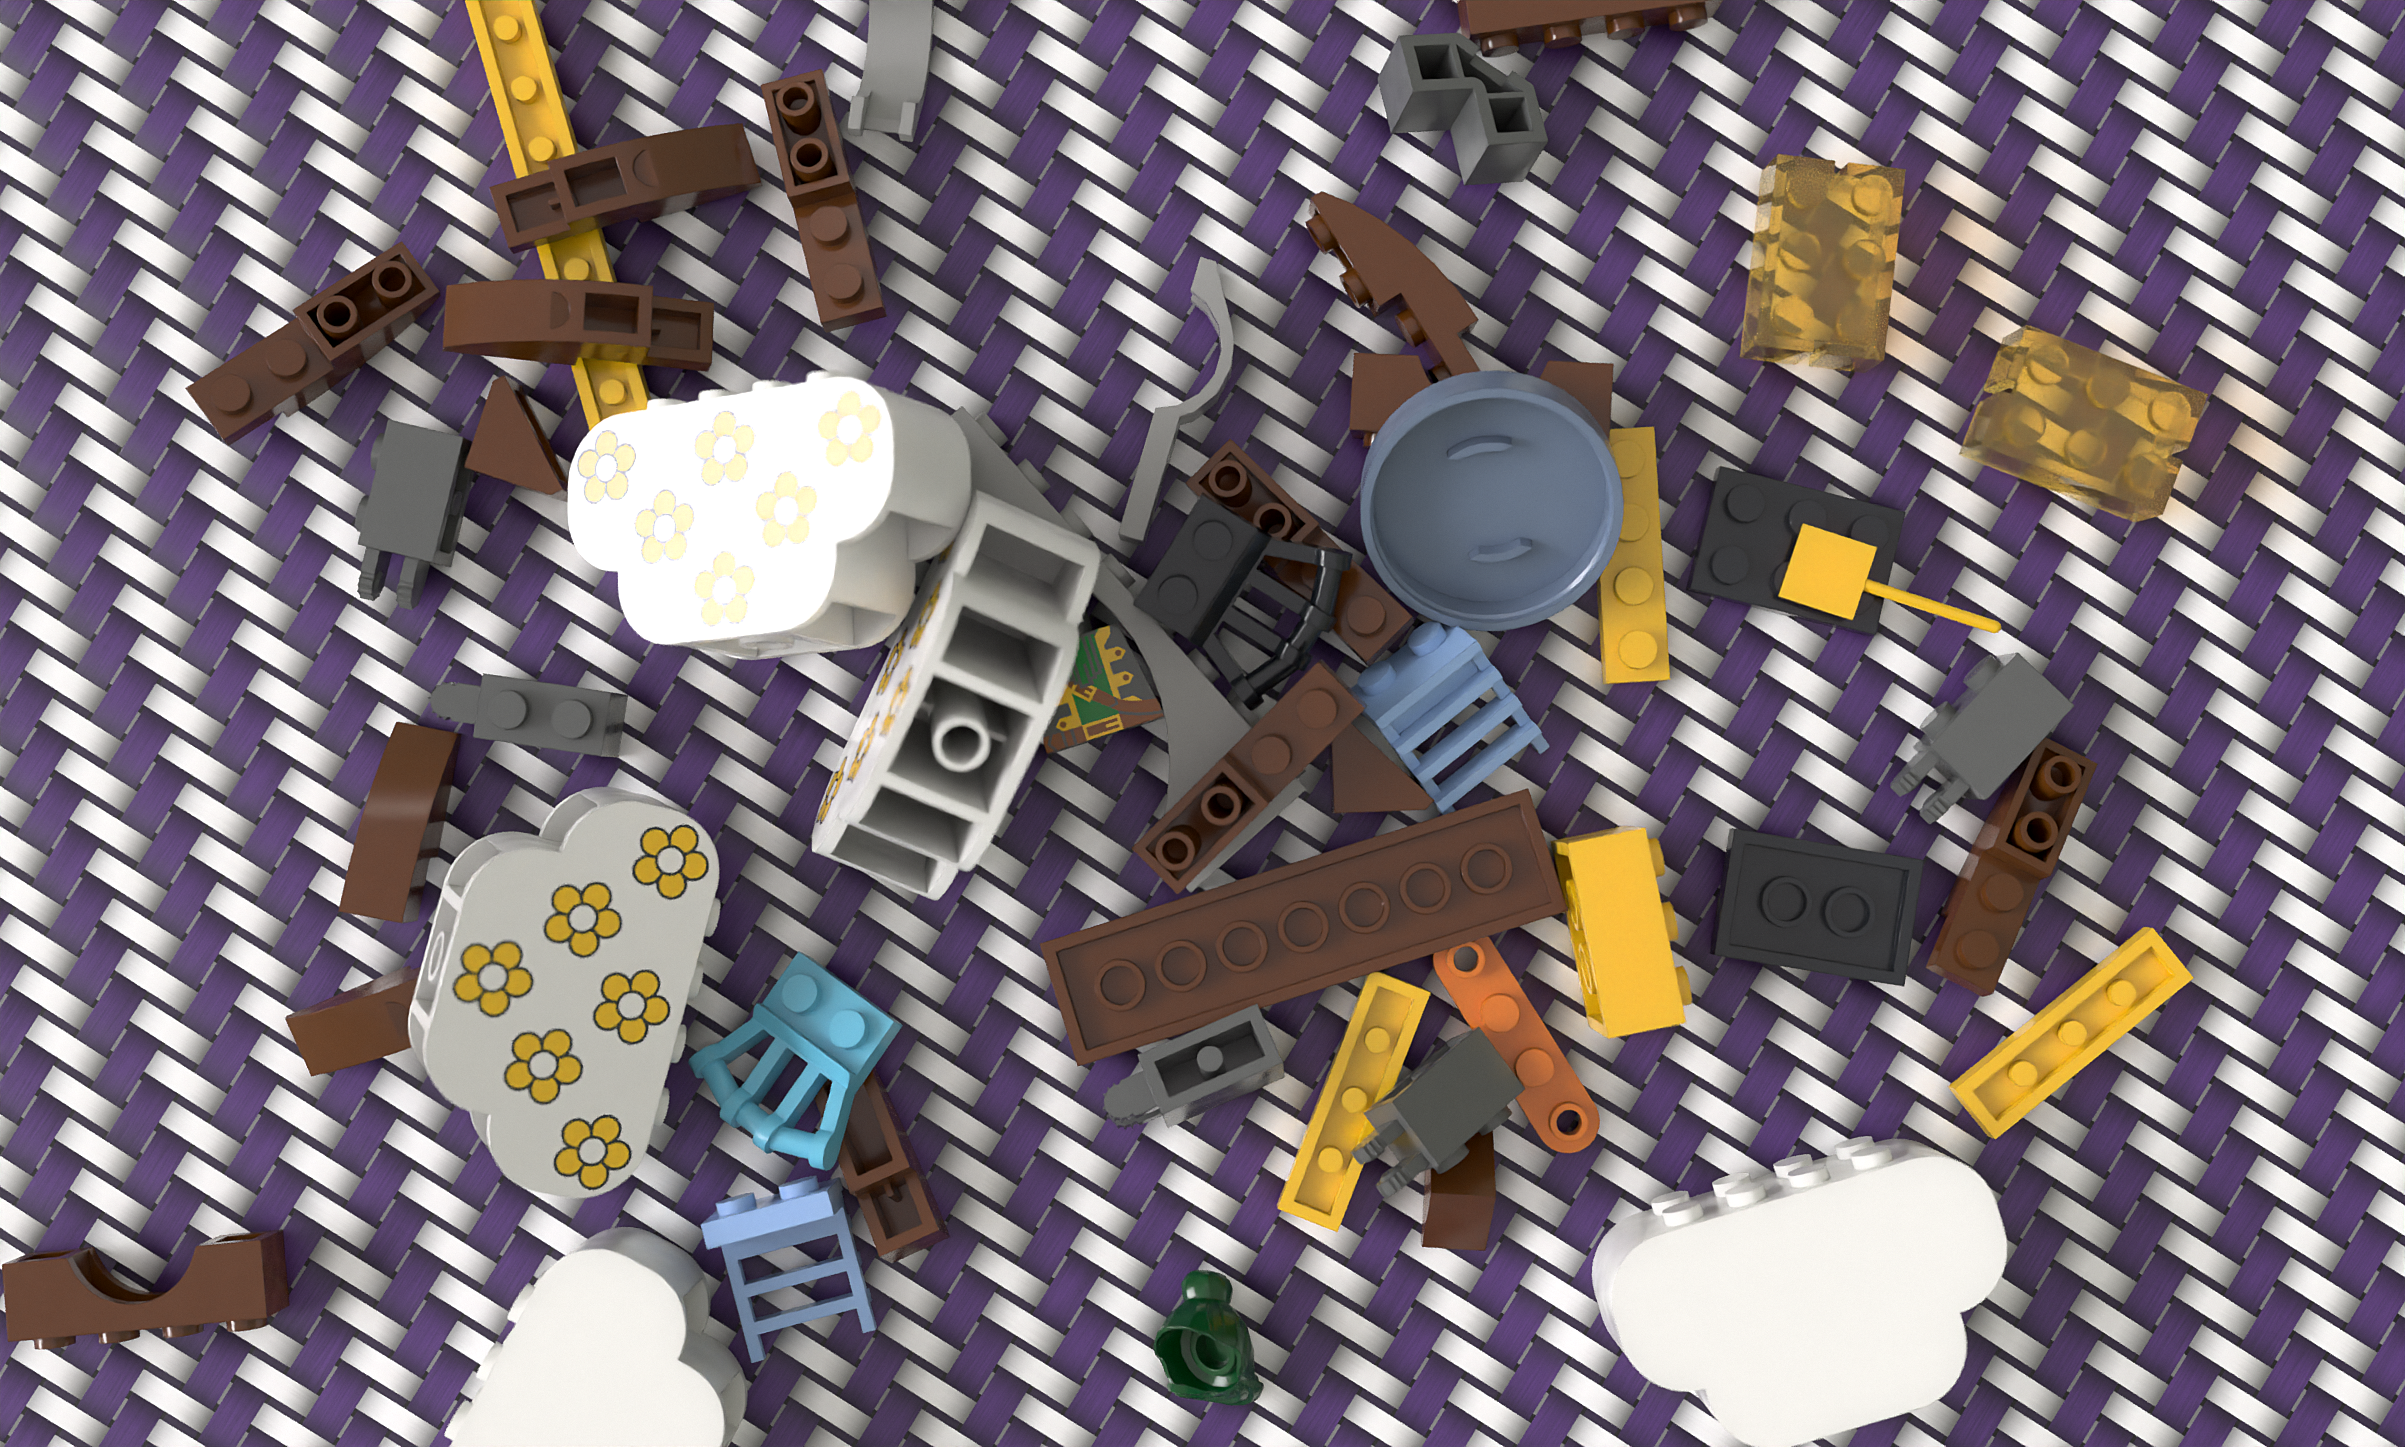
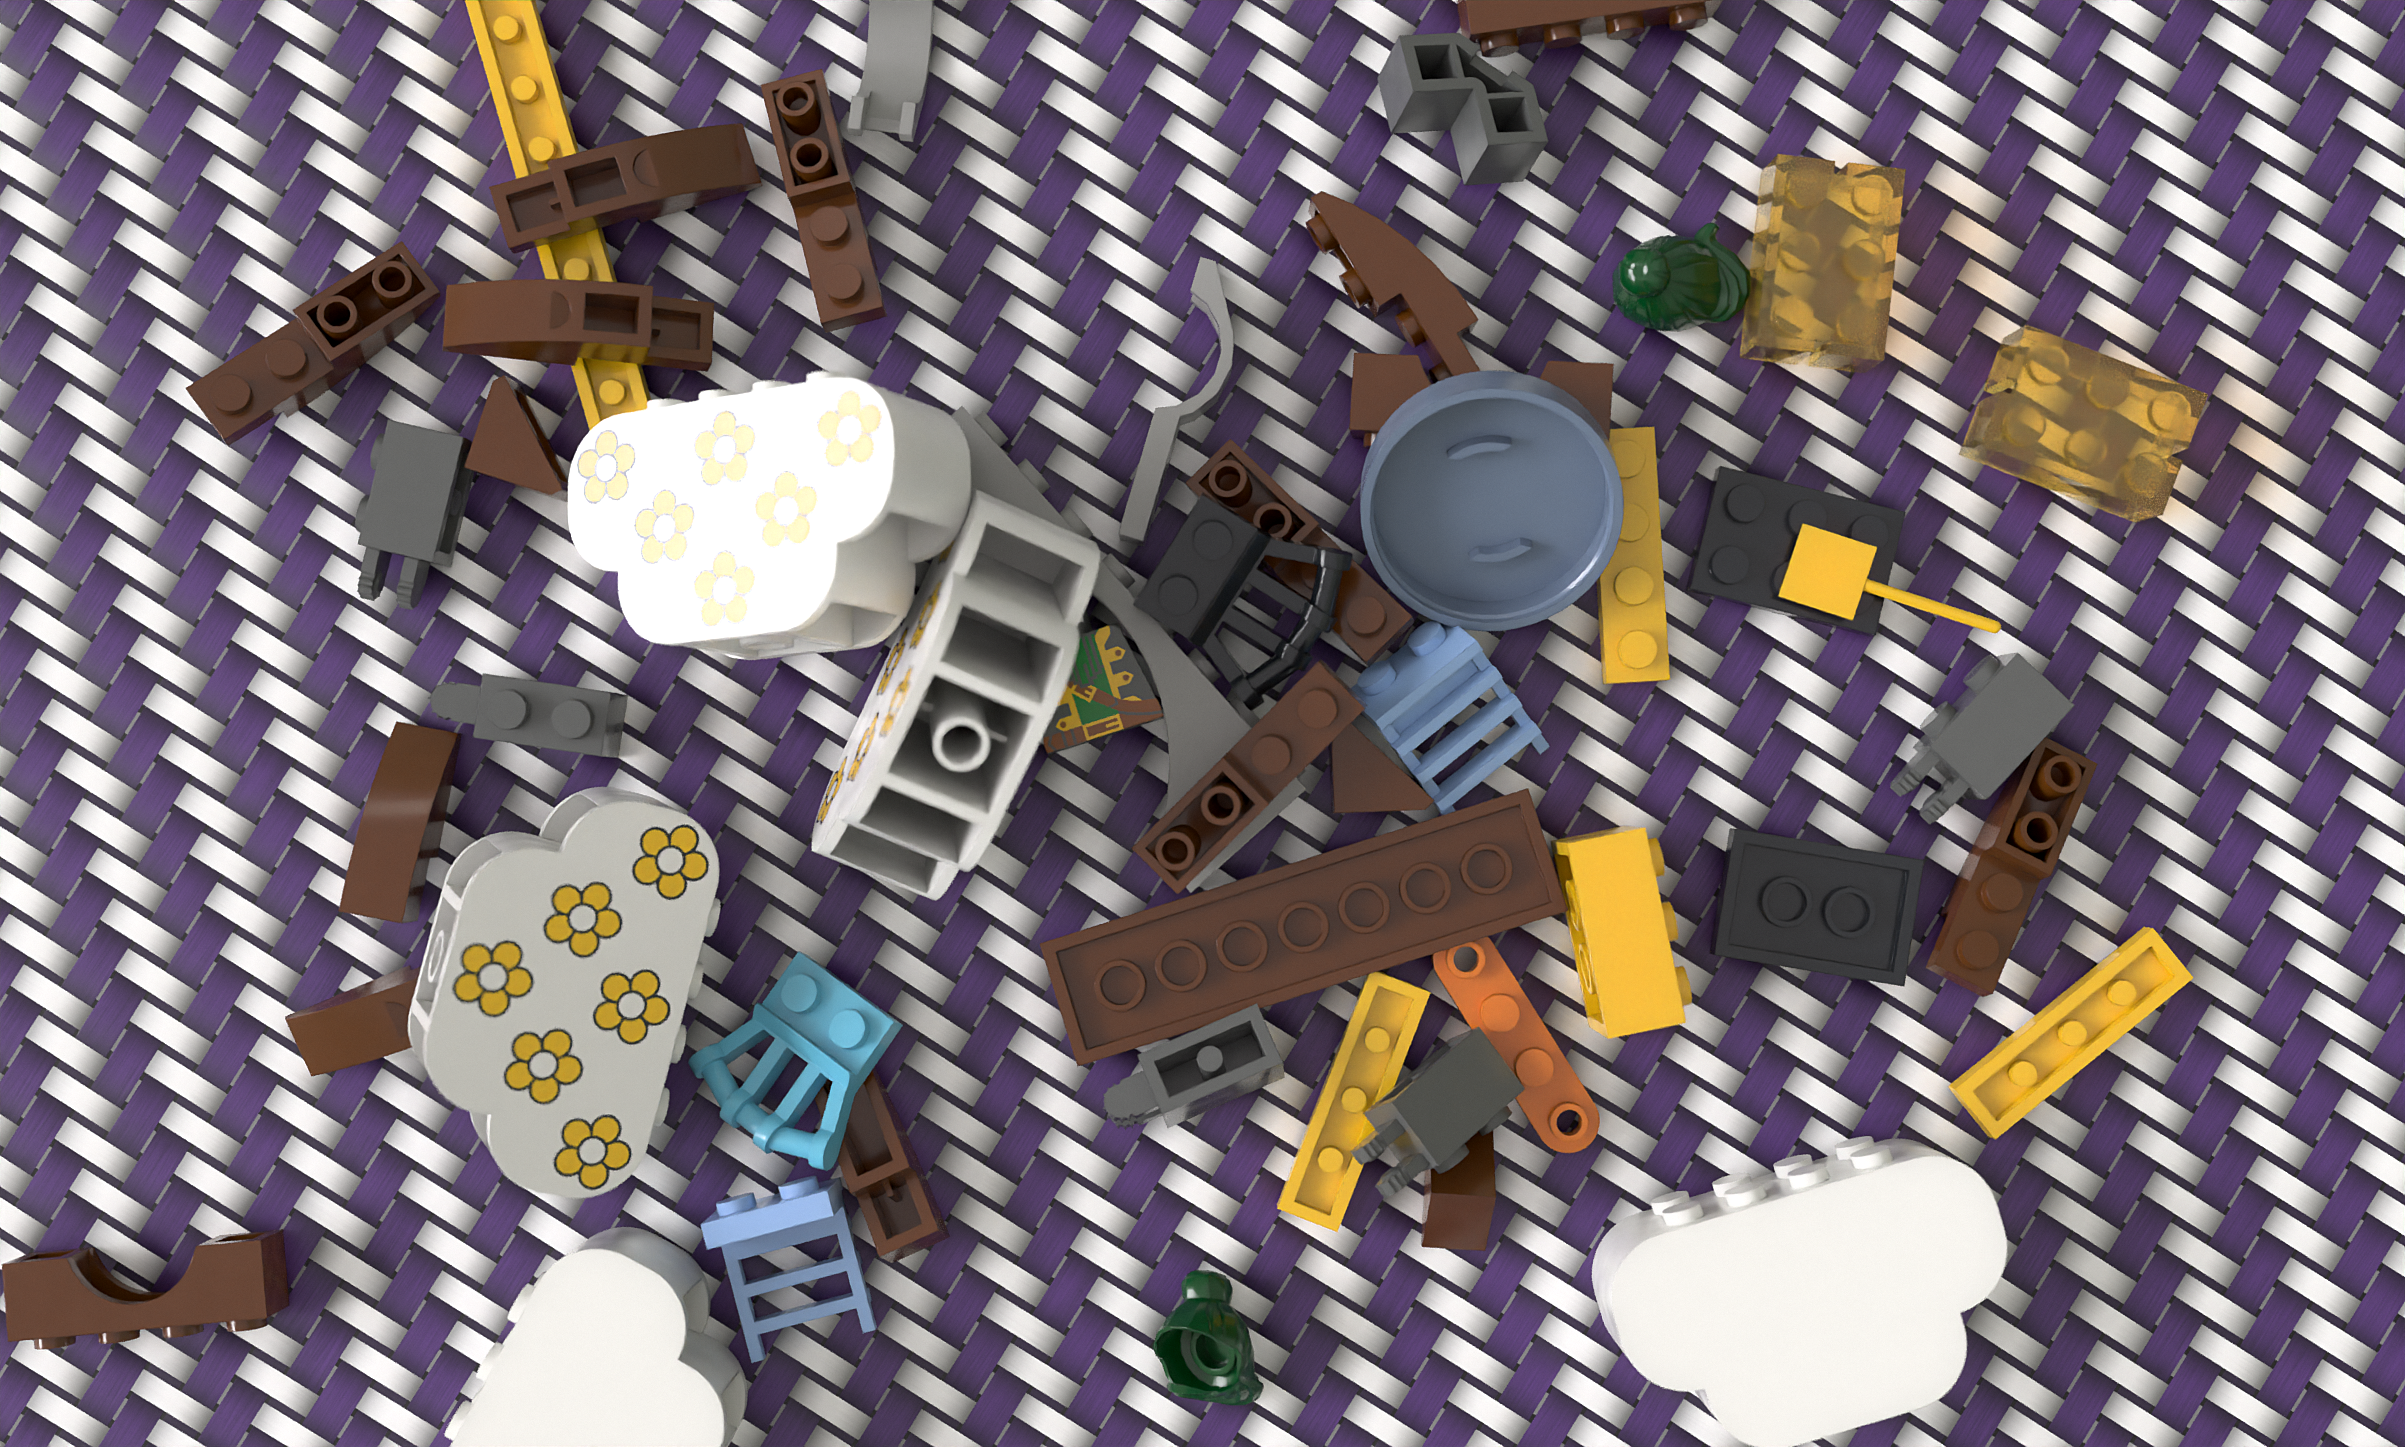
(1681, 282): none -> dark green hair

